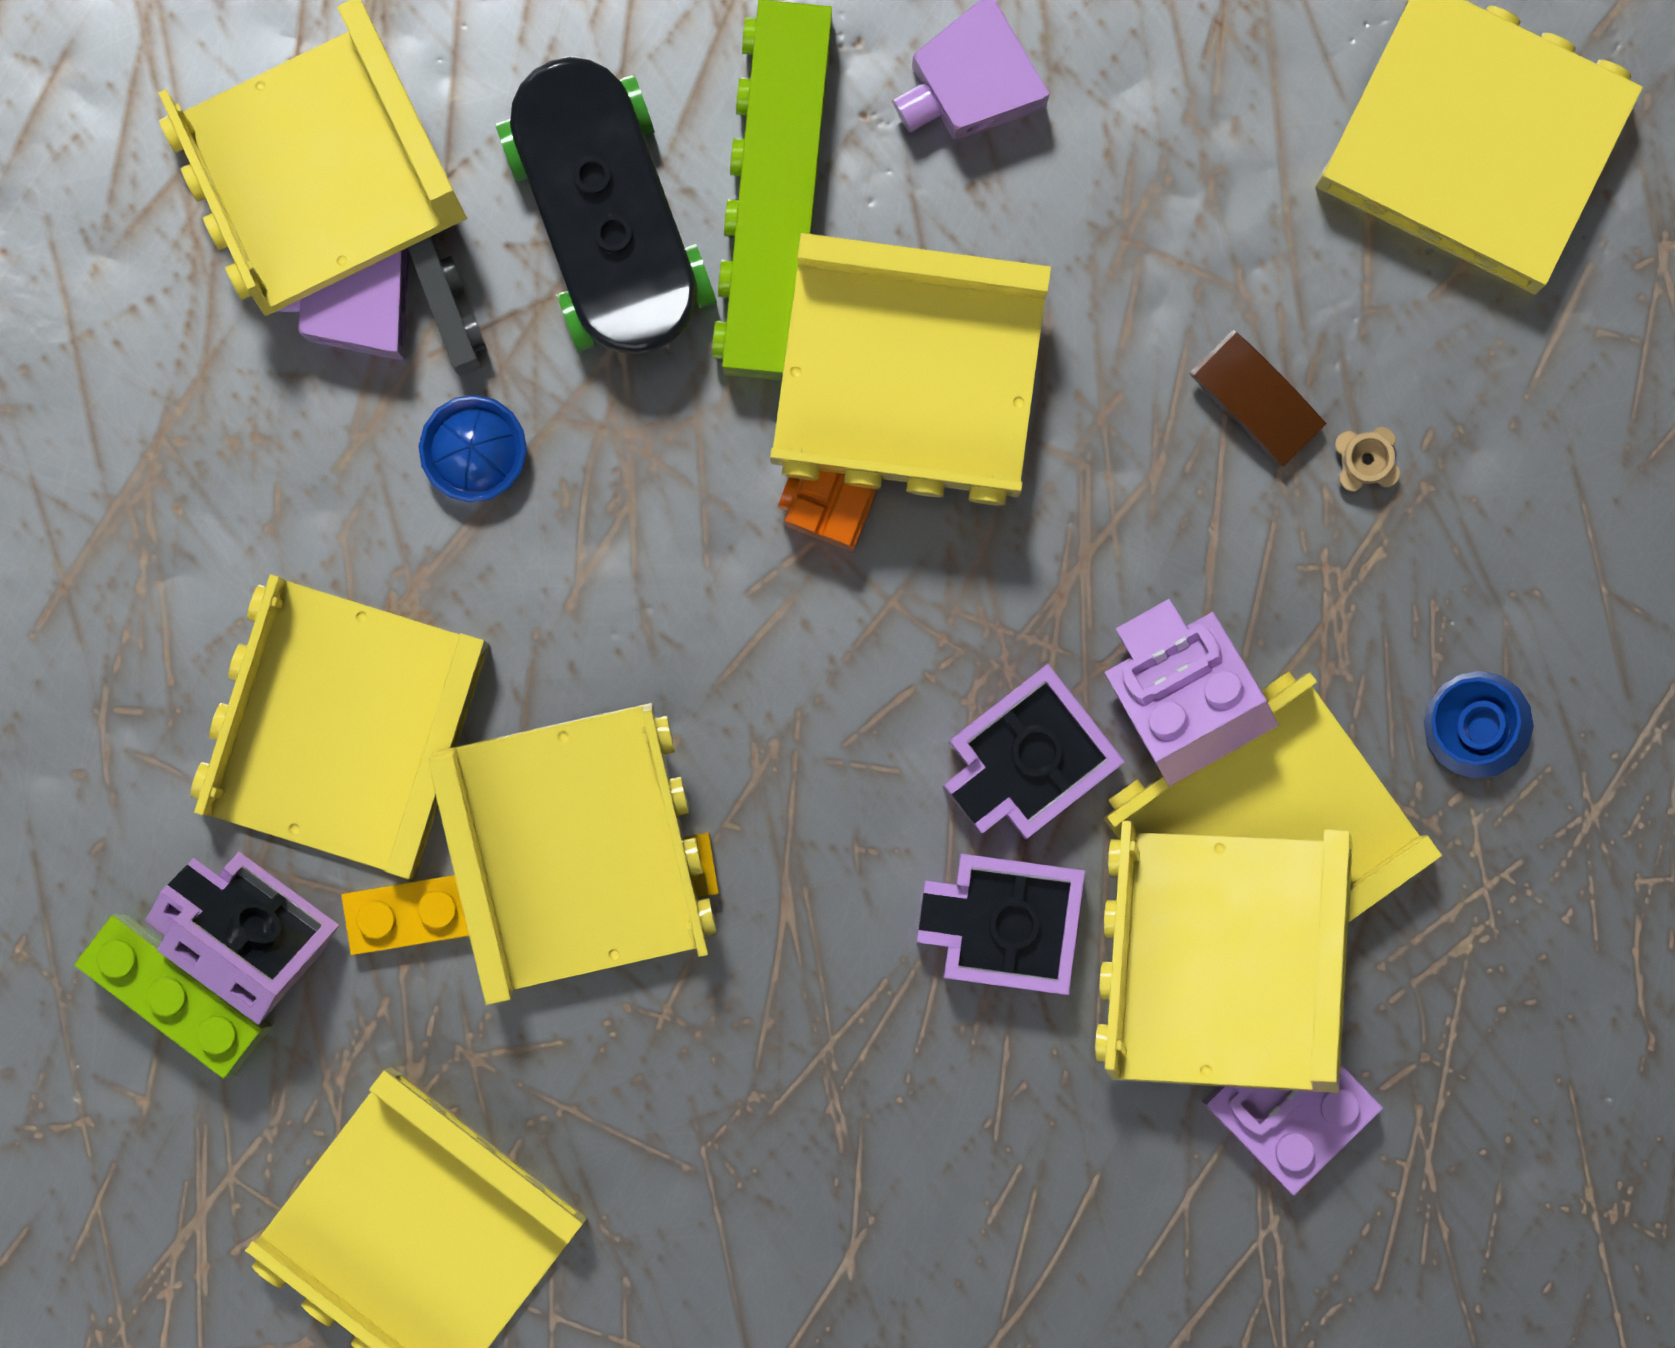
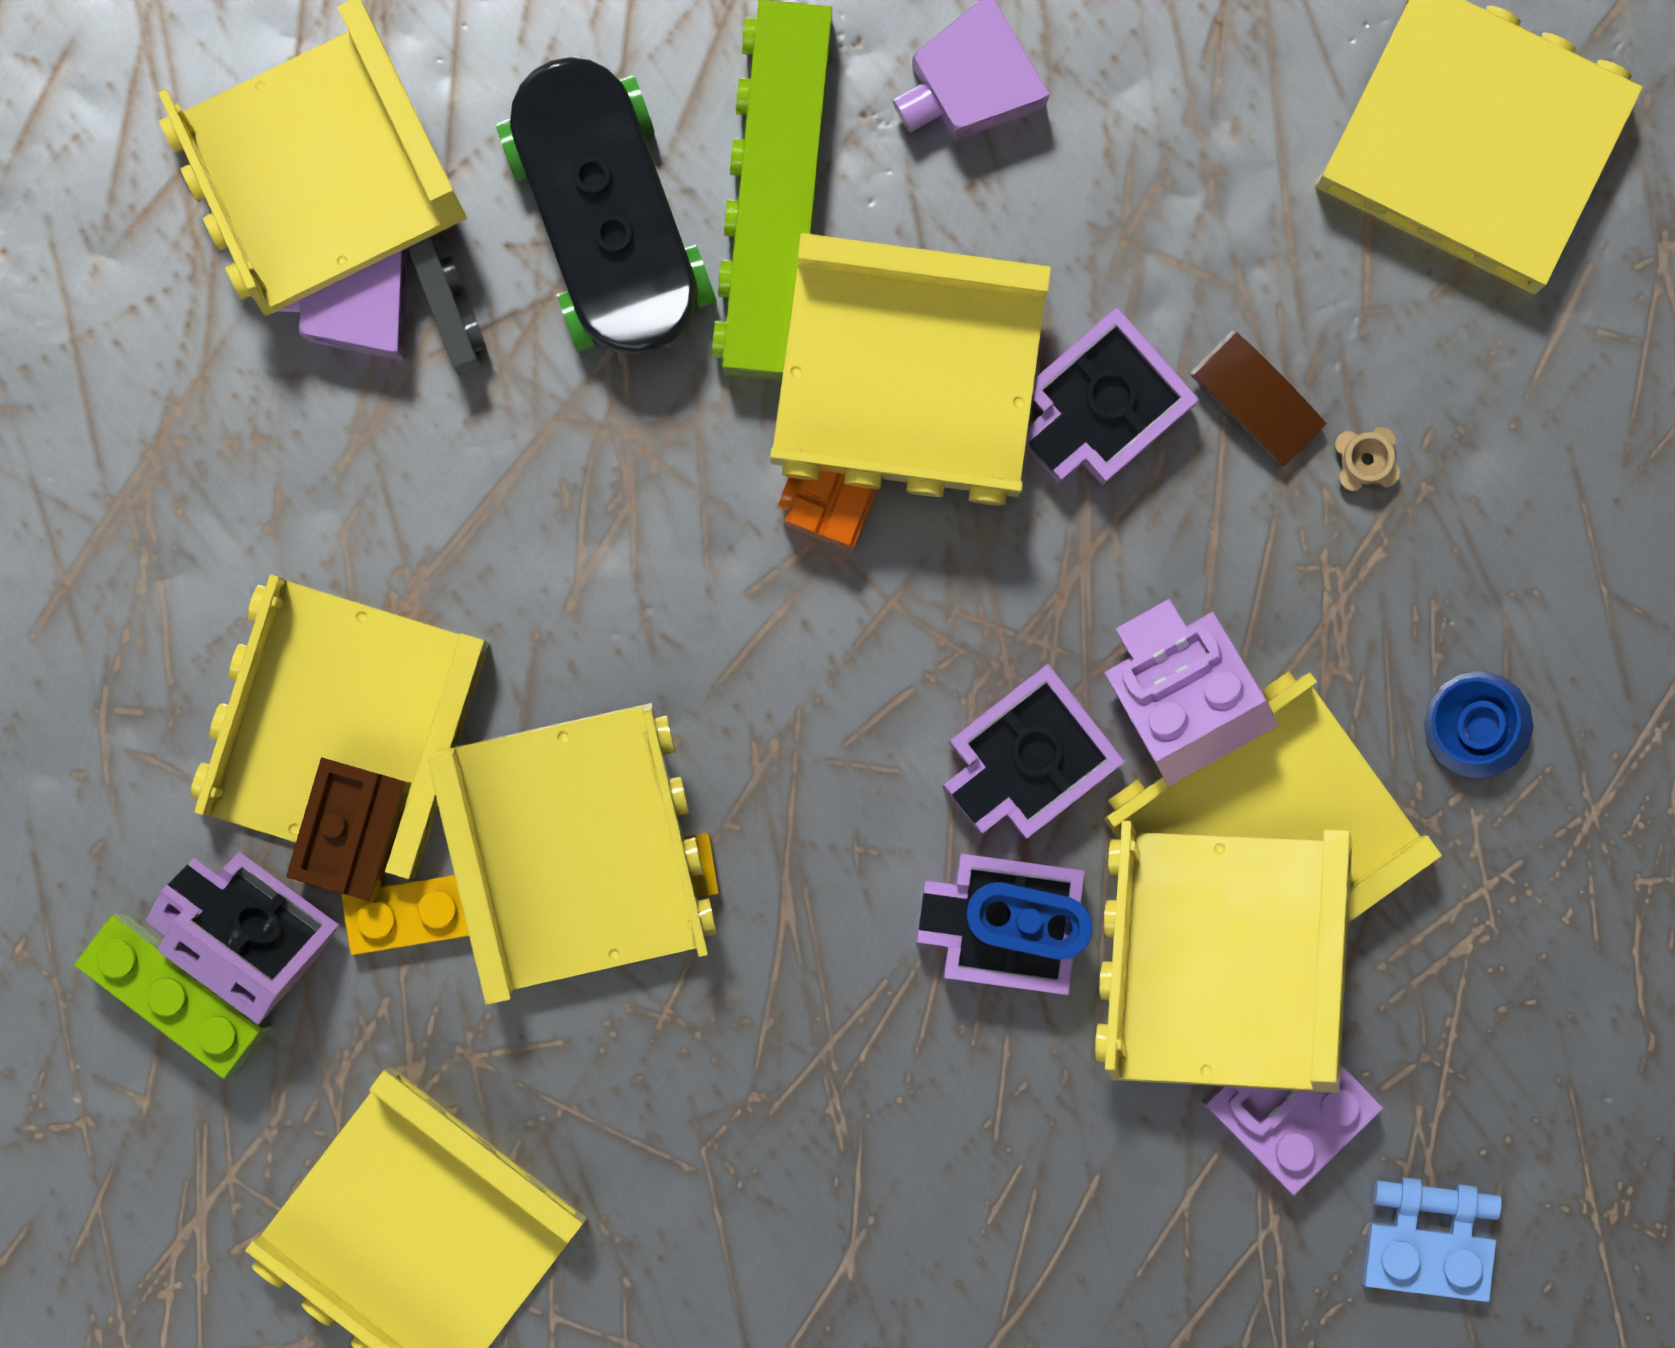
(348, 830): none -> reddish brown plate
(472, 448): blue hat -> none
(1028, 920): none -> blue plate
(1104, 402): none -> black piece
(1431, 1260): none -> light blue plate

